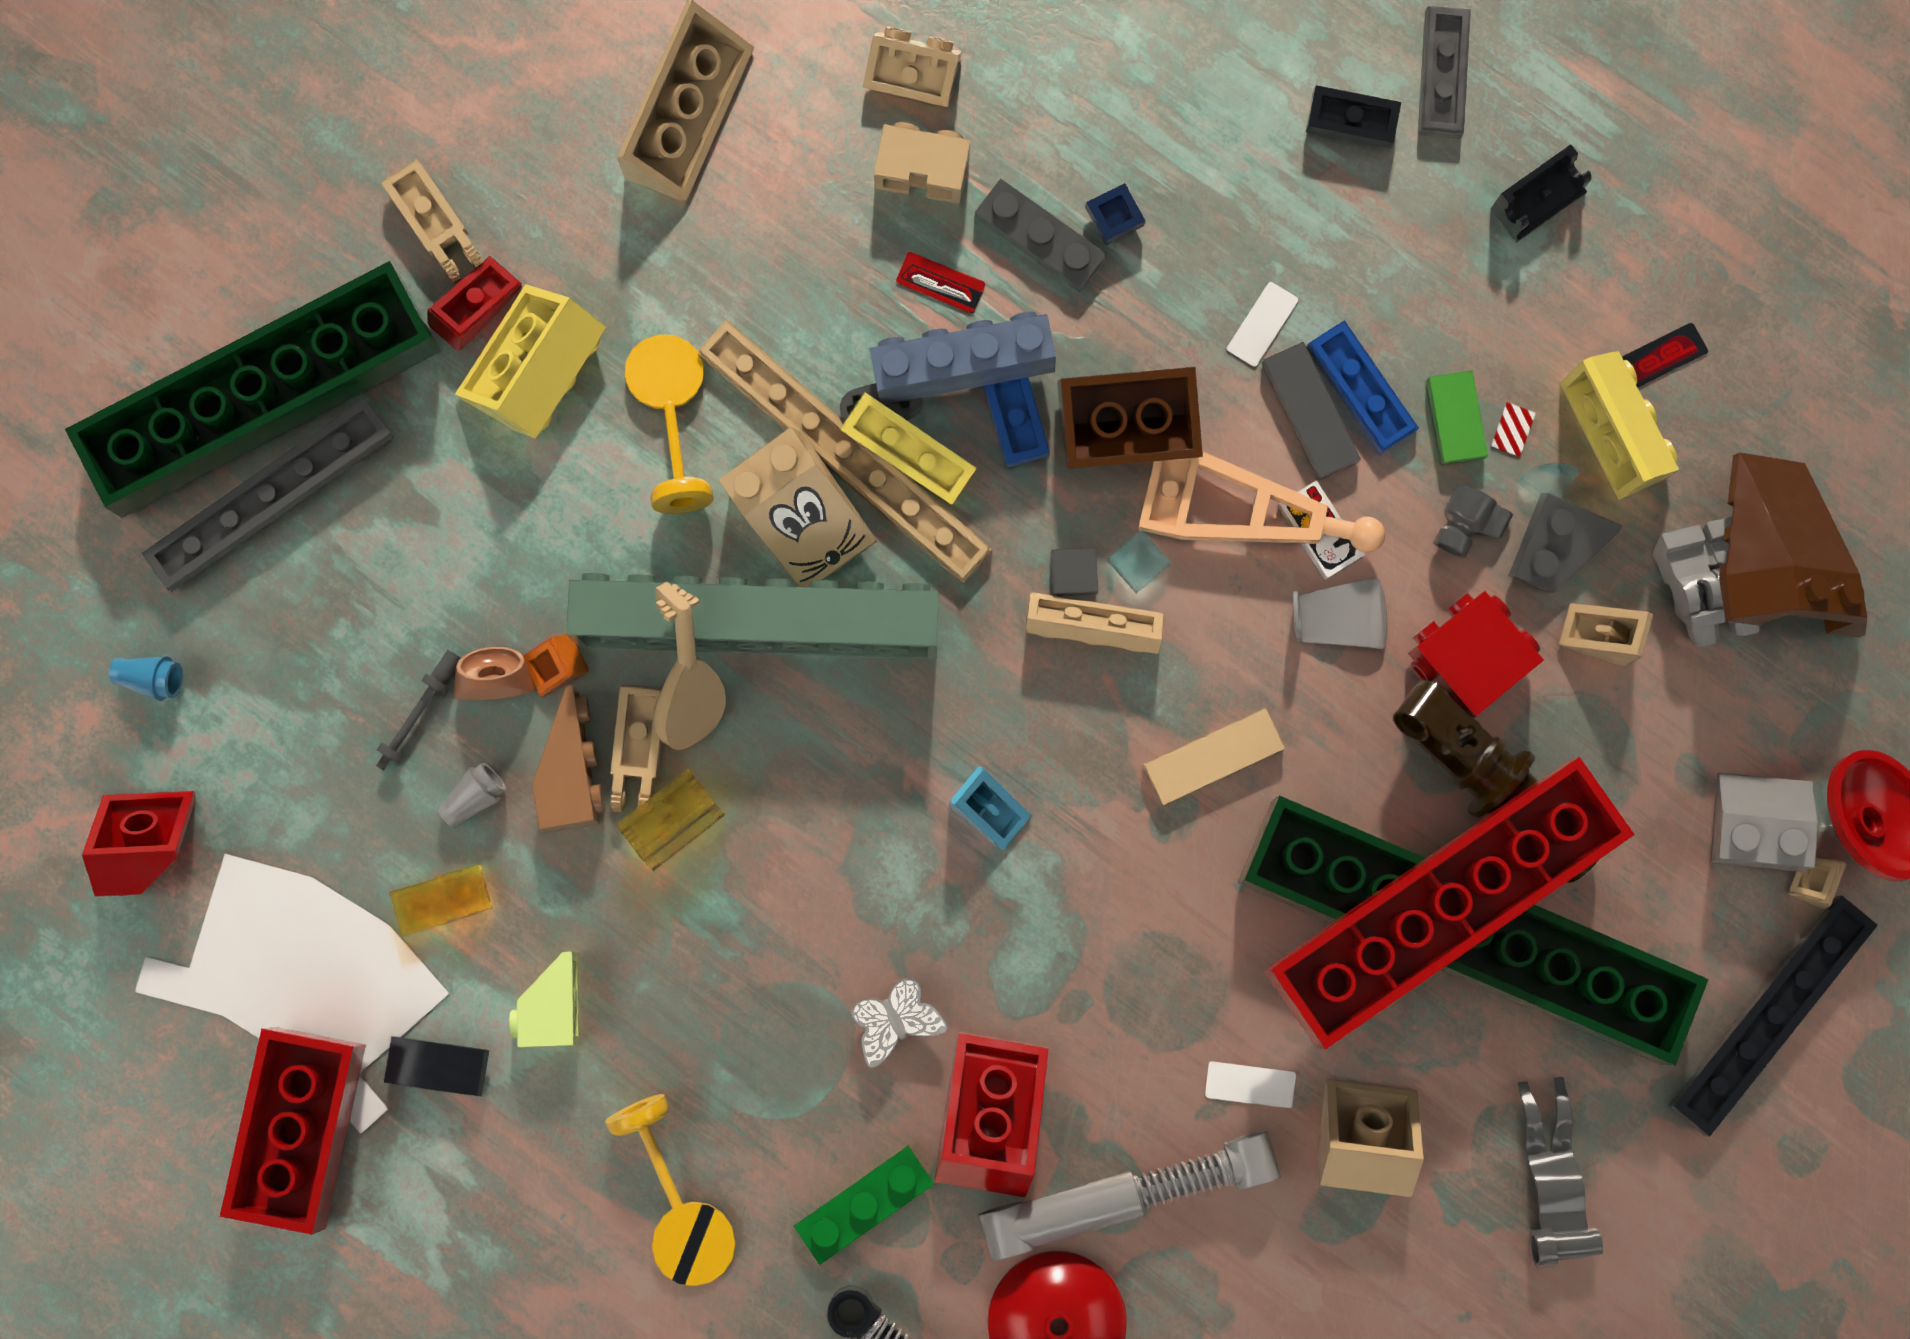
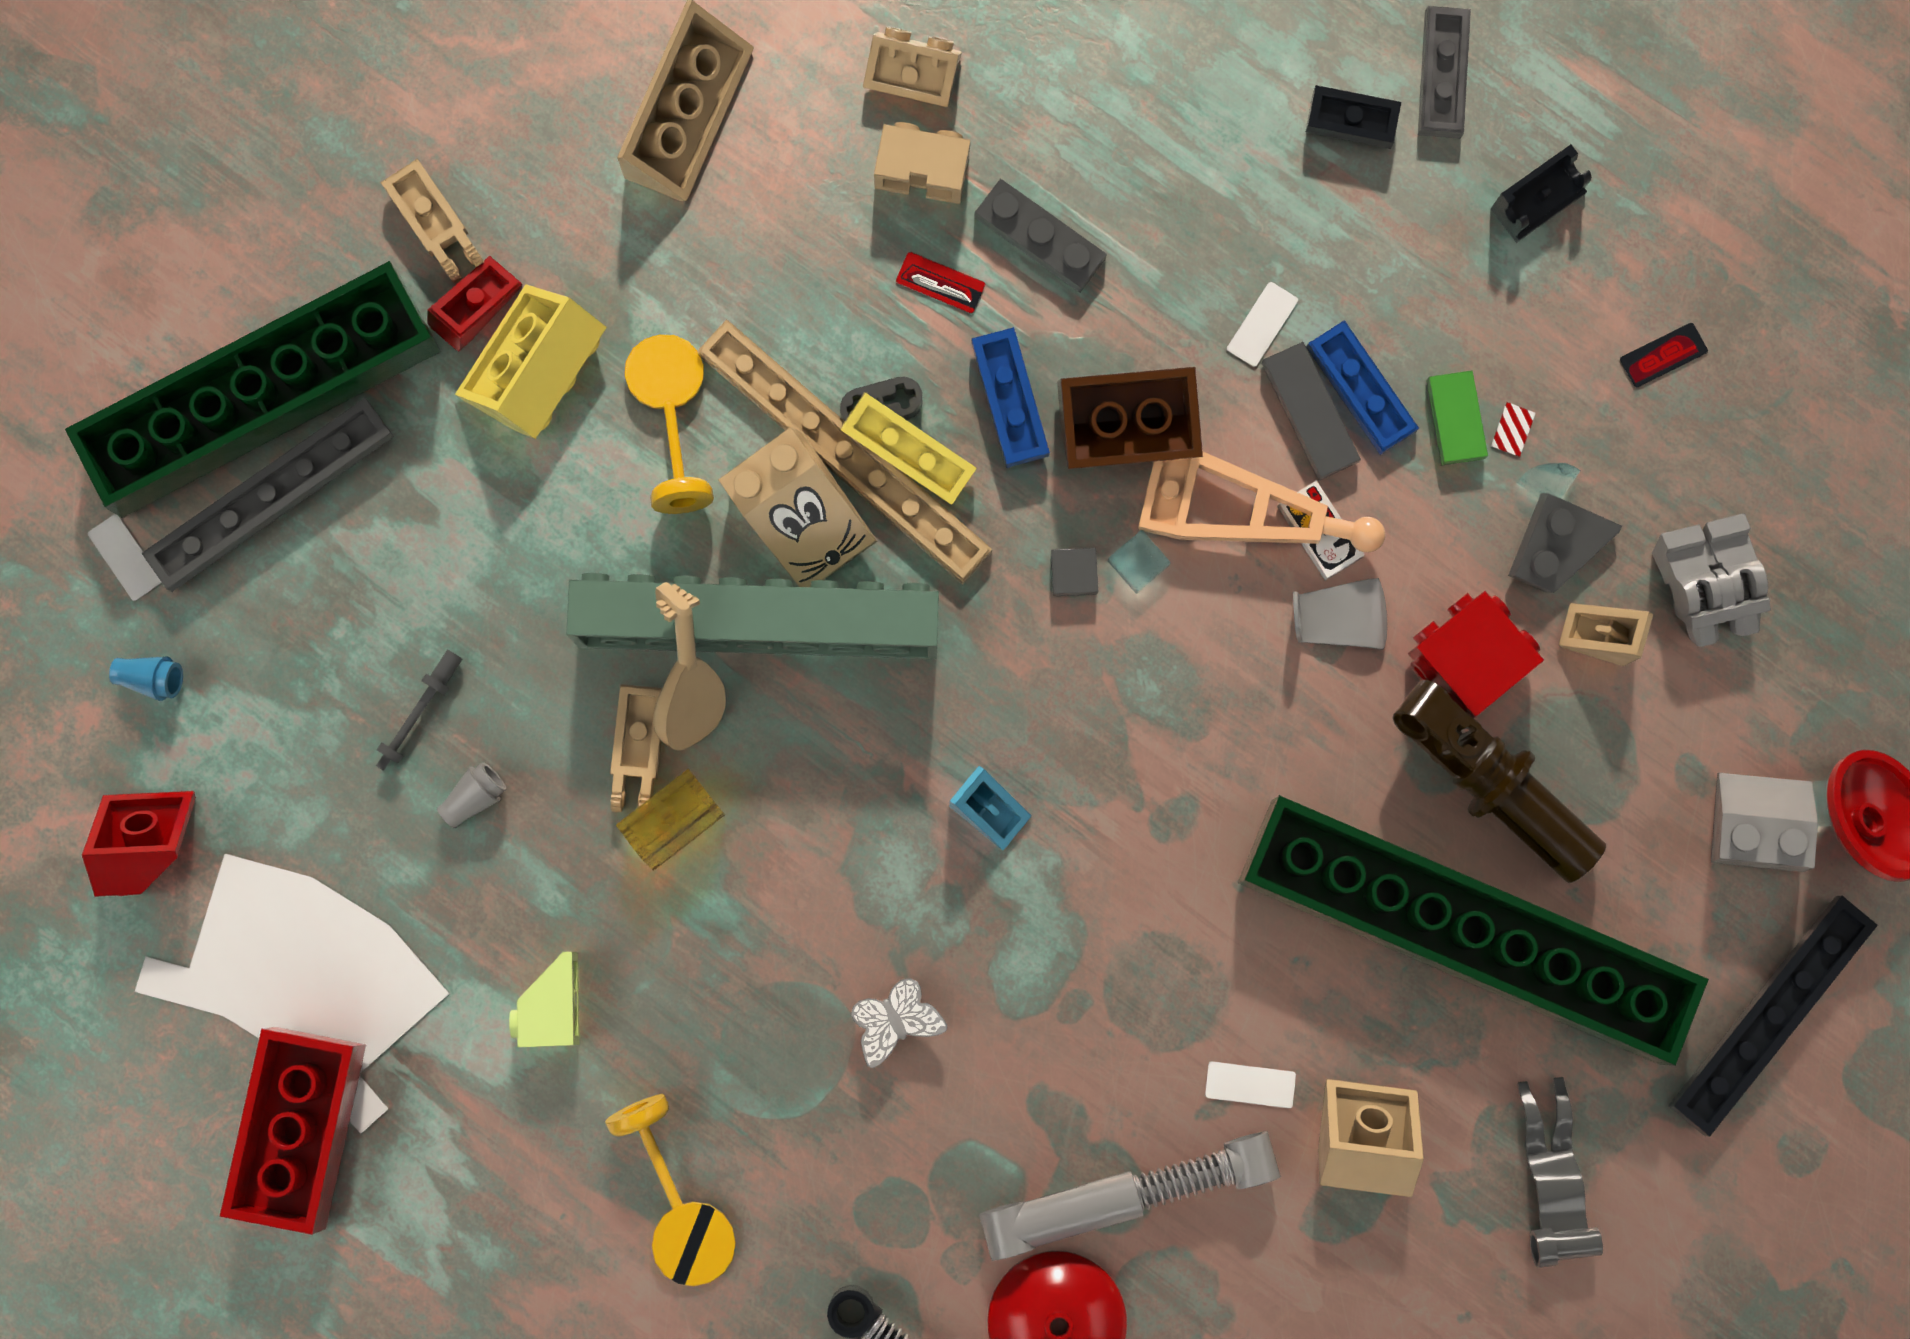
(124, 557): none -> white sticker
(436, 1066): black slope -> none
(440, 900): clear yellow slope -> none
(492, 675): nougat piece -> none
(555, 664): orange slope -> none
(564, 776): medium nougat slope -> none
(864, 1205): green plate -> none
(963, 358): sand blue brick -> none
(992, 1116): red slope -> none
(1094, 623): tan plate -> none
(1115, 214): dark blue plate -> none
(1213, 757): tan tile -> none
(1448, 903): red brick -> none
(1468, 513): dark grey piece -> none
(1619, 423): light yellow slope -> none
(1786, 551): reddish brown wedge -> none
(1818, 884): tan slope -> none

